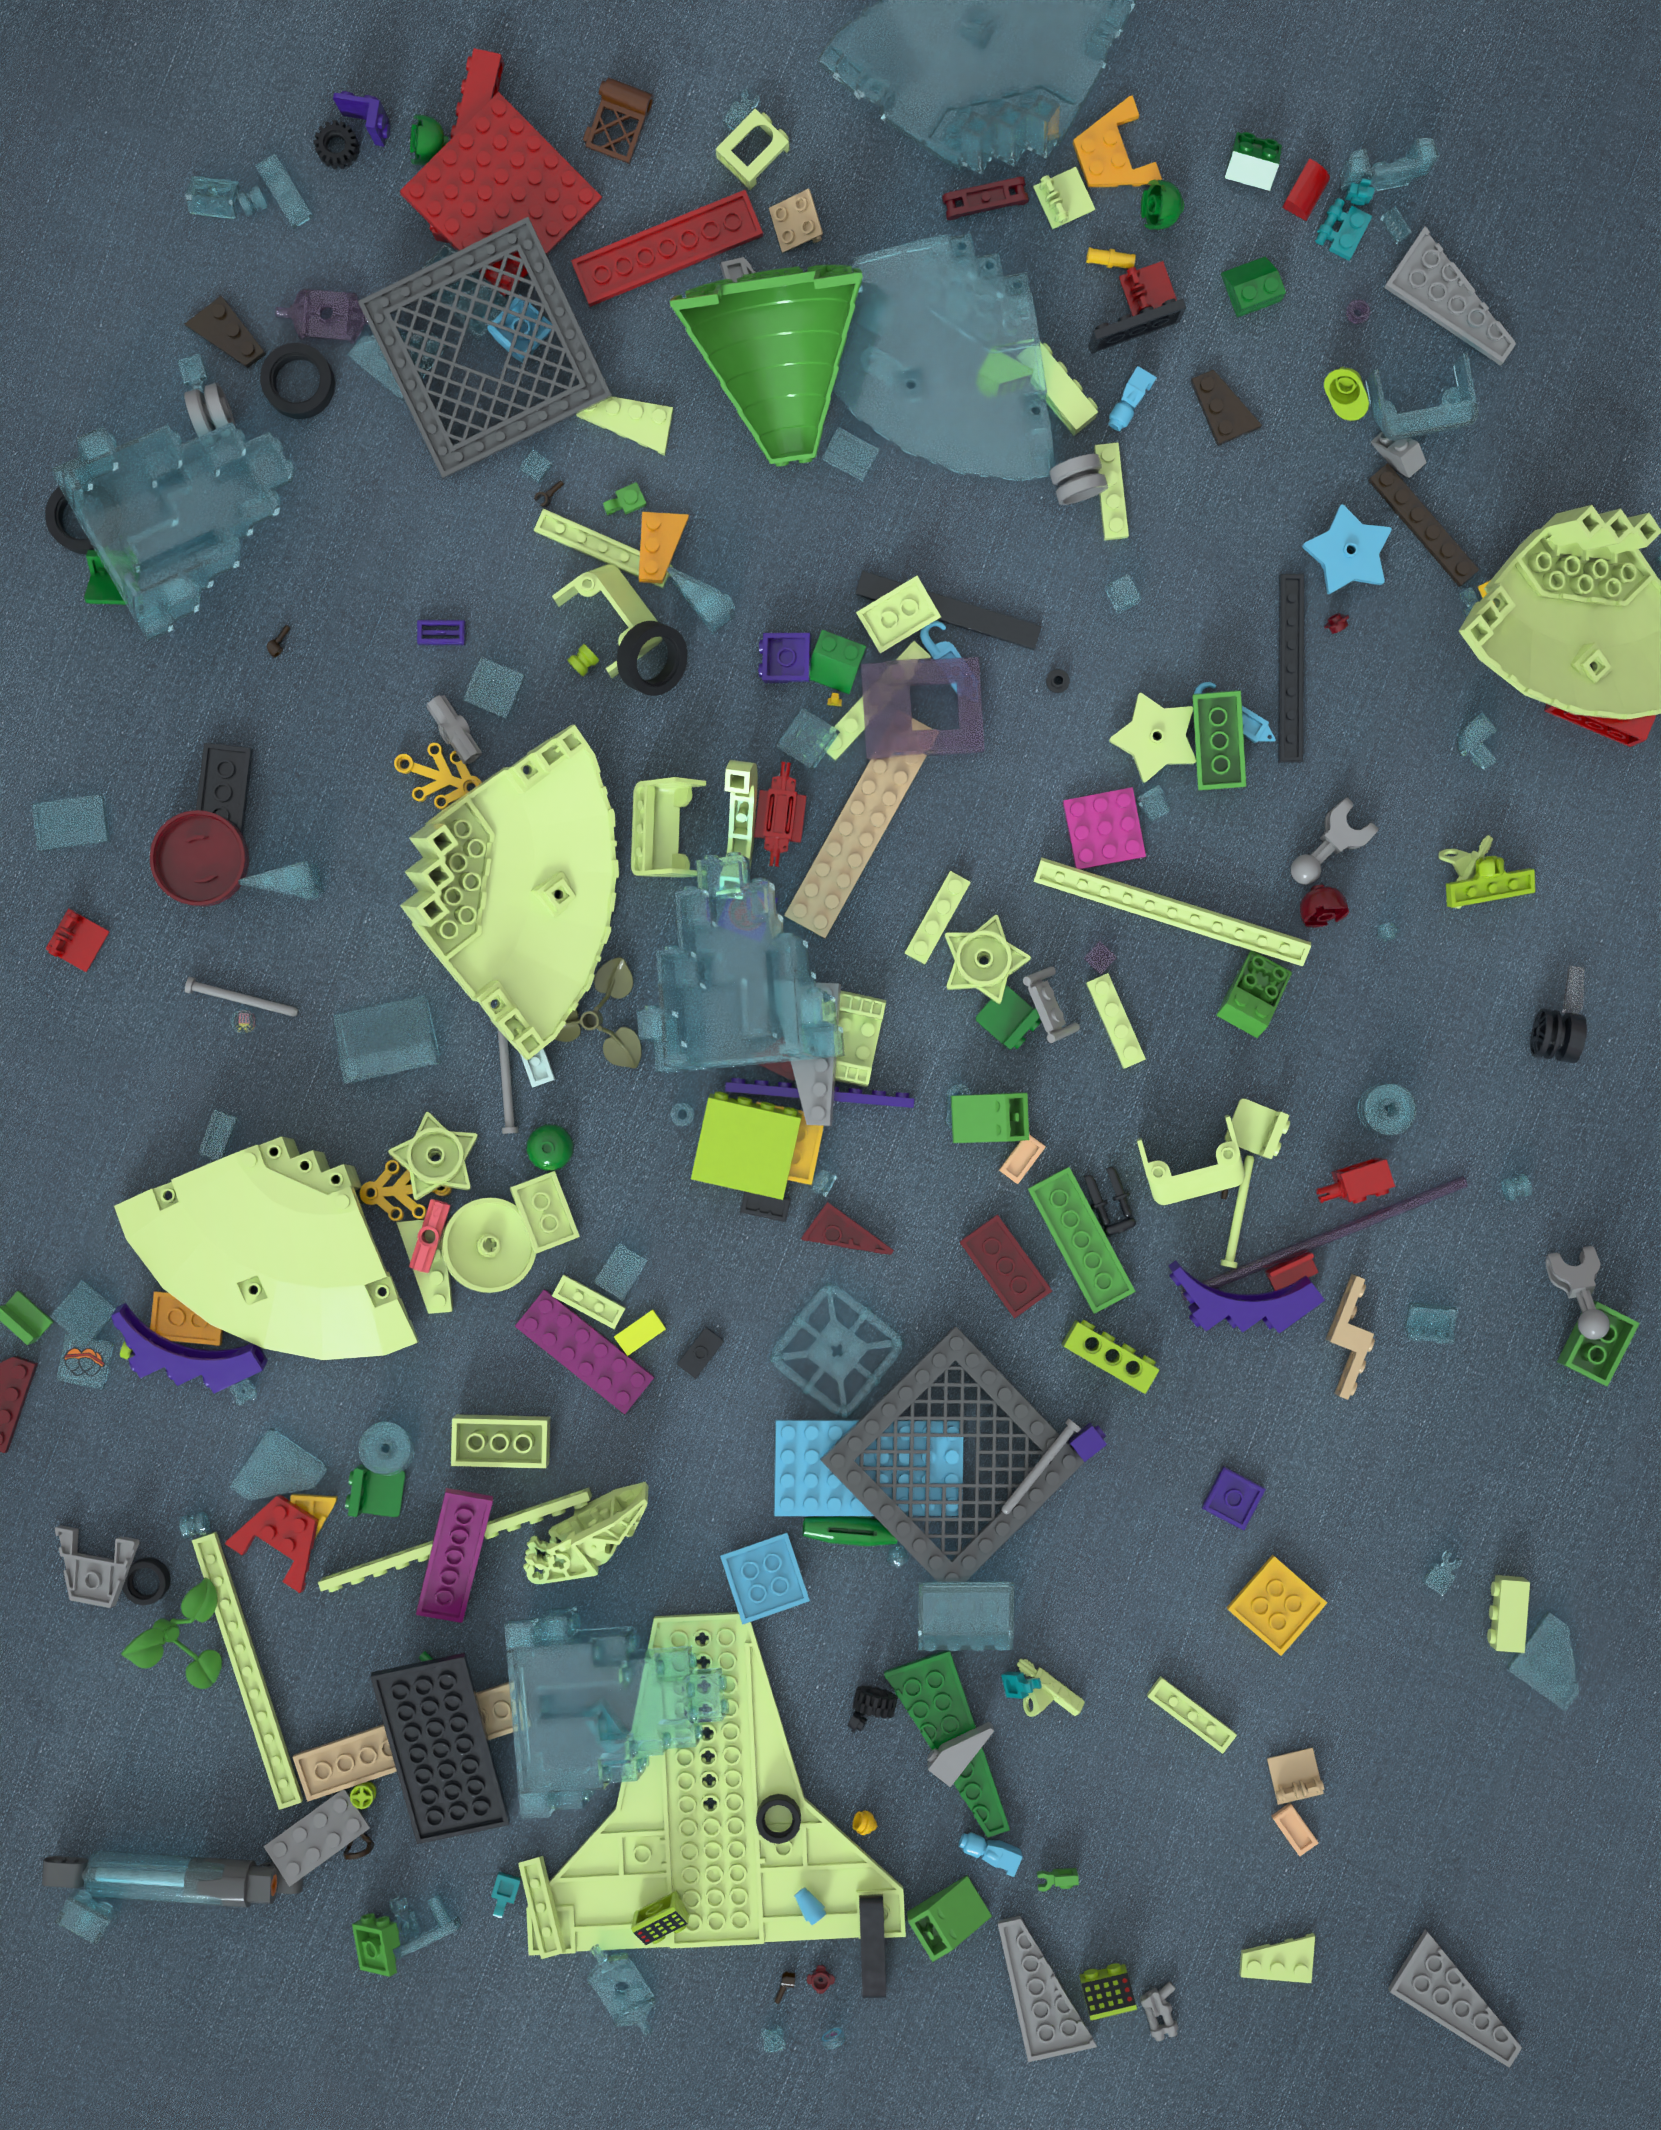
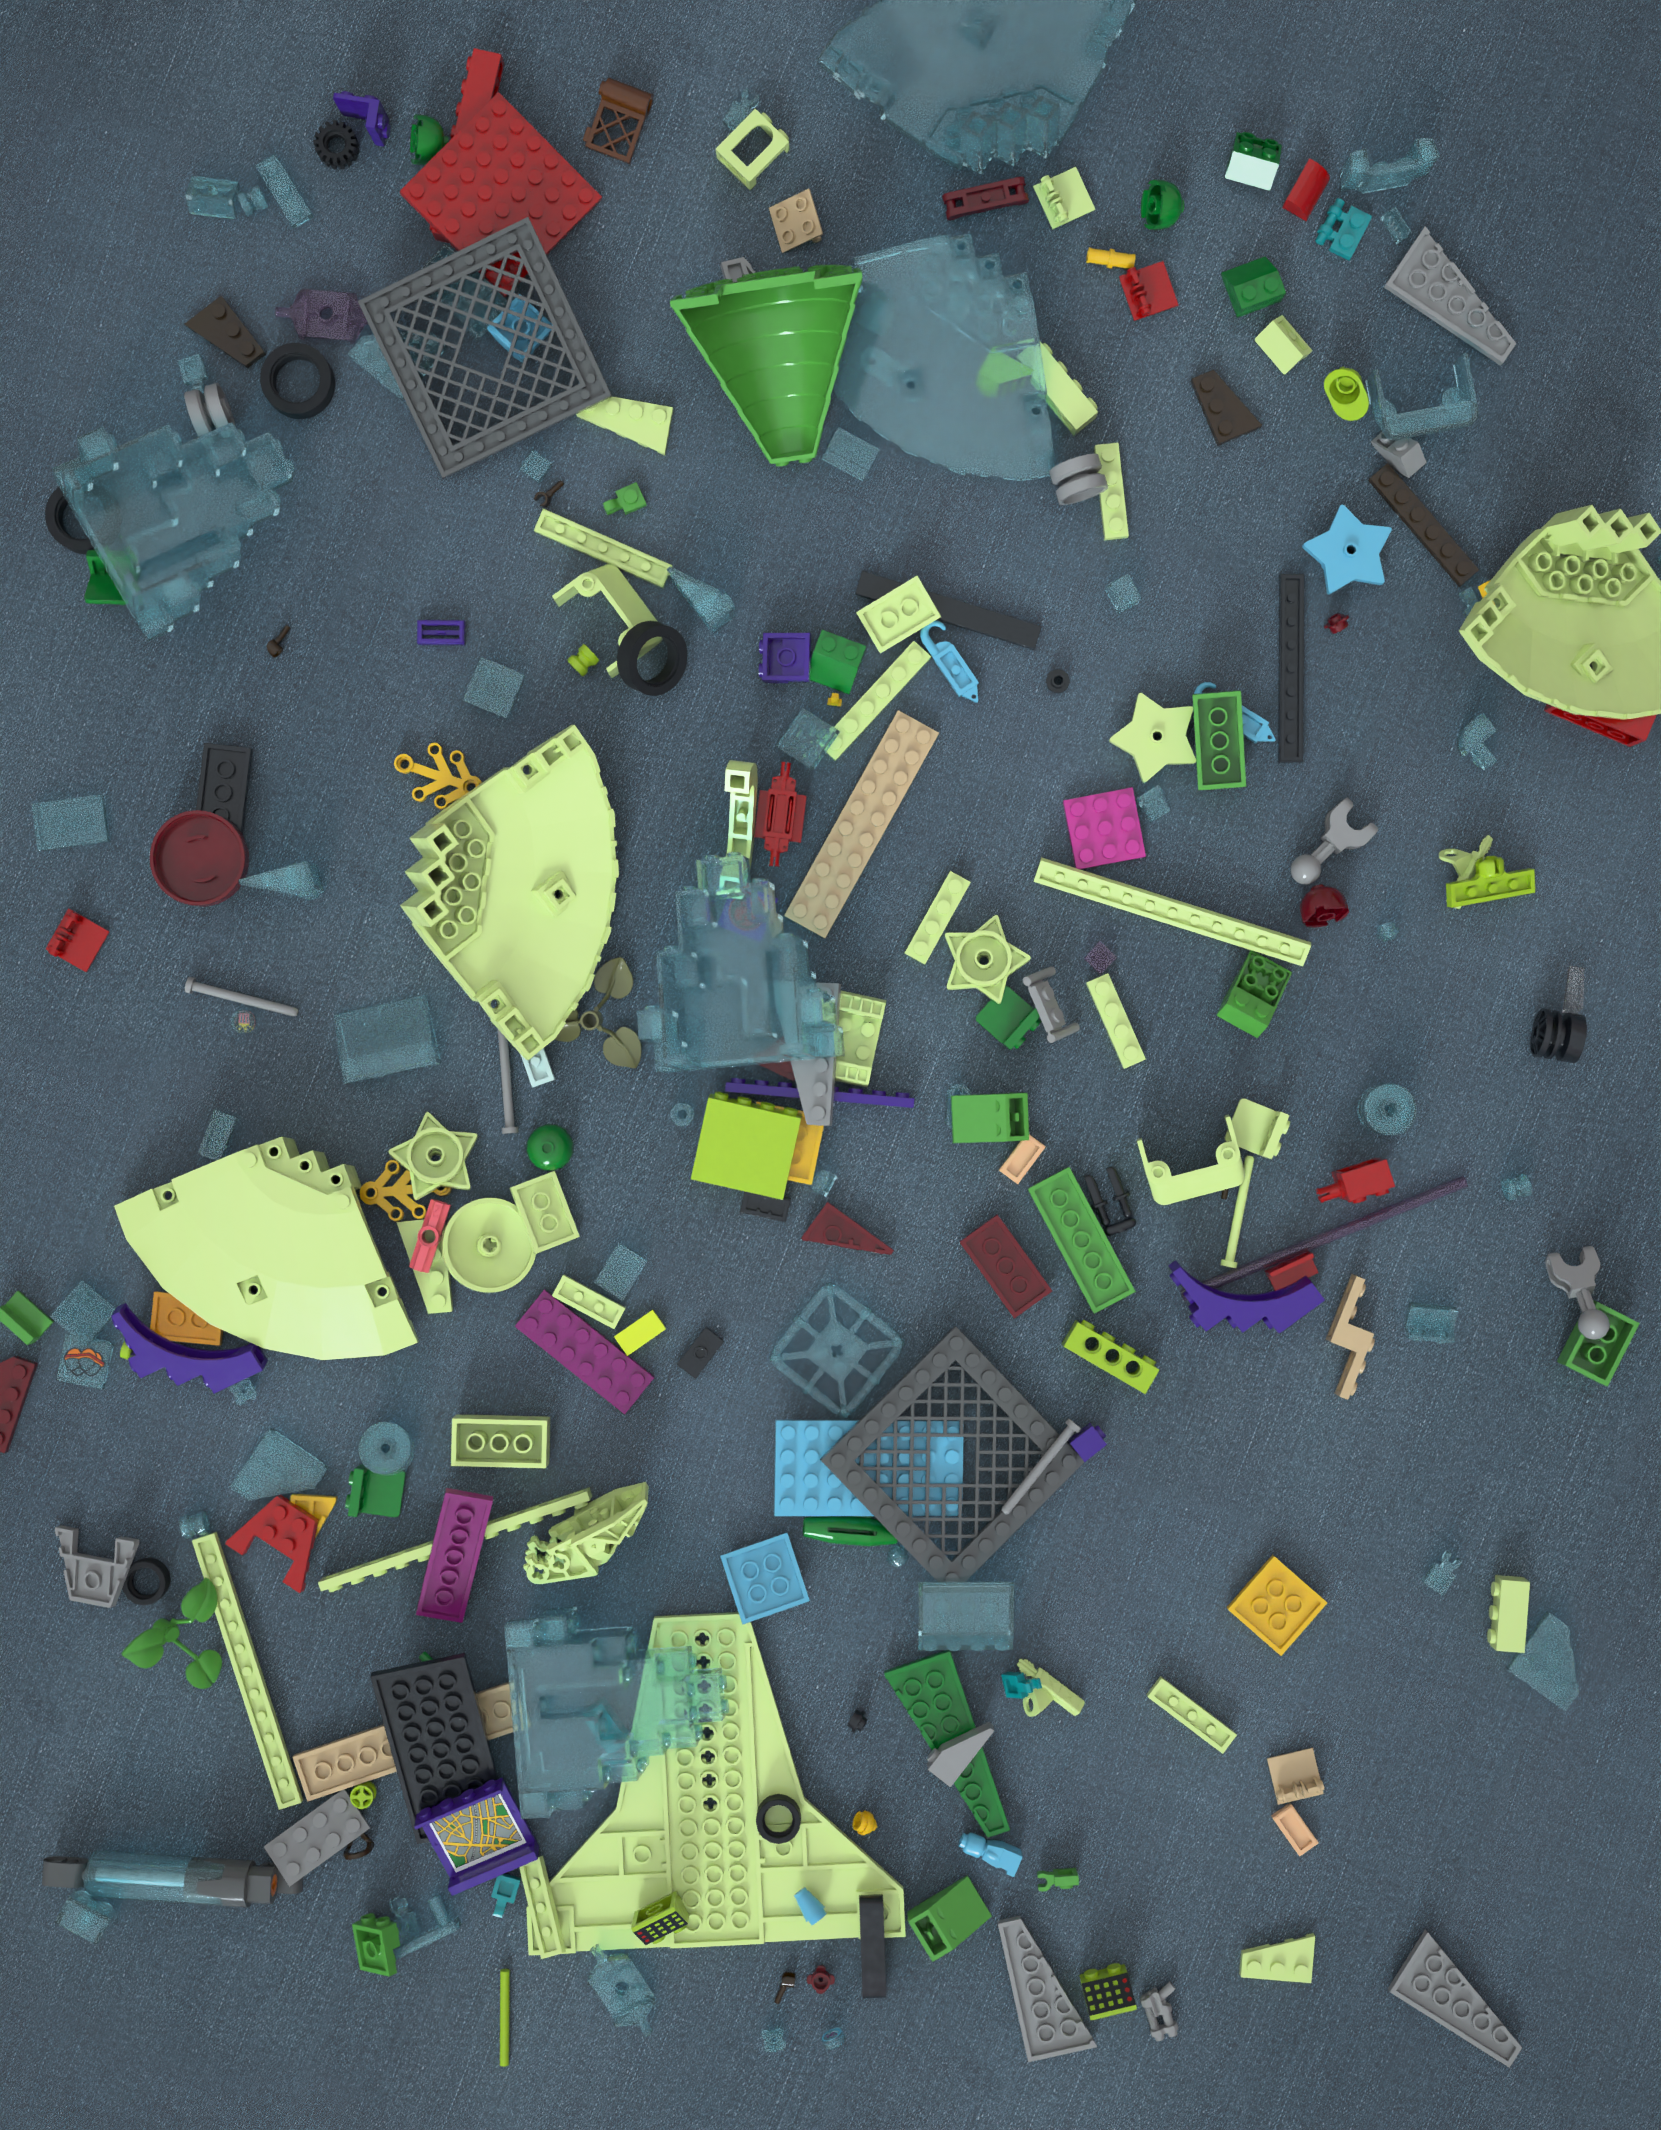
(454, 729): light grey piece -> none
(478, 1835): none -> panel
(504, 2016): none -> lime bar
(657, 827): yellowish green windscreen -> none
(658, 543): light orange wing -> none
(667, 248): red plate -> none
(875, 1702): black tyre -> none
(889, 707): clear purple piece -> none
(1104, 154): light orange wing -> none
(1131, 397): medium azure piece -> none
(1136, 326): black plate -> none
(1233, 1498): dark purple tile -> none
(1283, 344): none -> yellowish green panel
(1360, 193): teal plate -> none
(1360, 305): clear purple plate -> none

